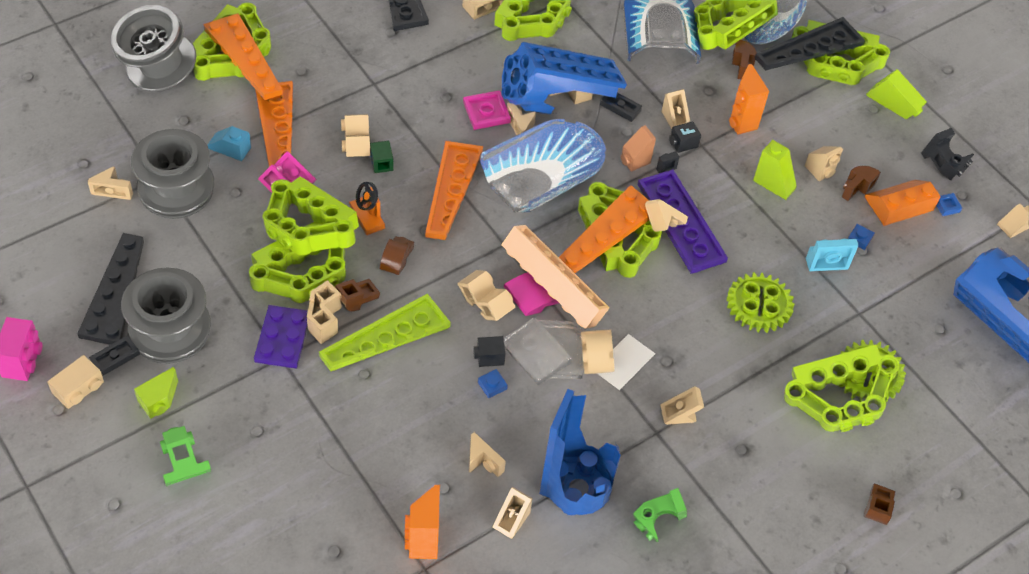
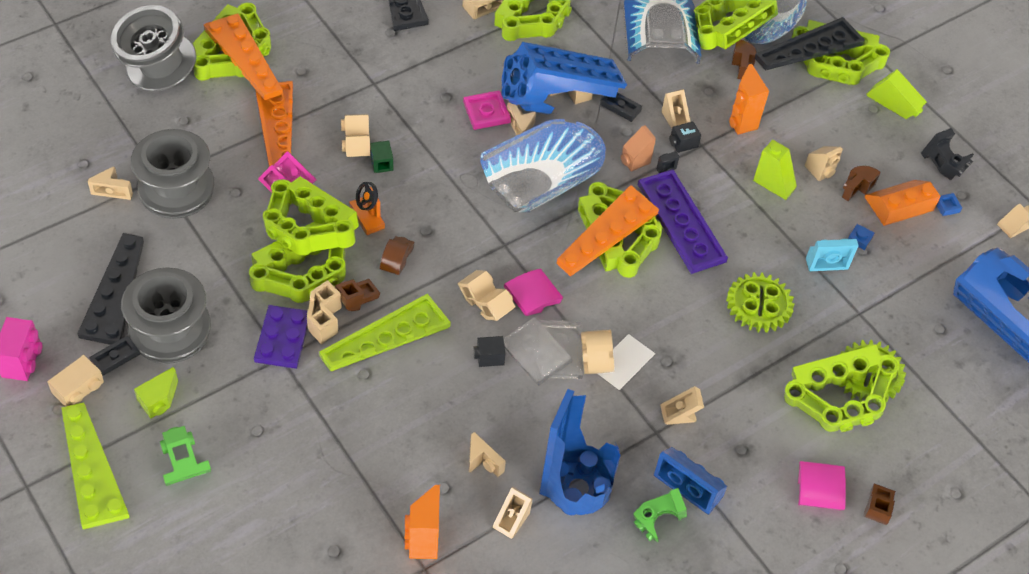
(94, 482): none -> lime wing
(231, 142): dark azure slope -> none
(453, 180): orange wing -> none
(492, 383): blue plate -> none
(555, 276): light nougat brick -> none
(663, 215): tan slope -> none
(691, 479): none -> blue slope
(822, 485): none -> dark pink slope

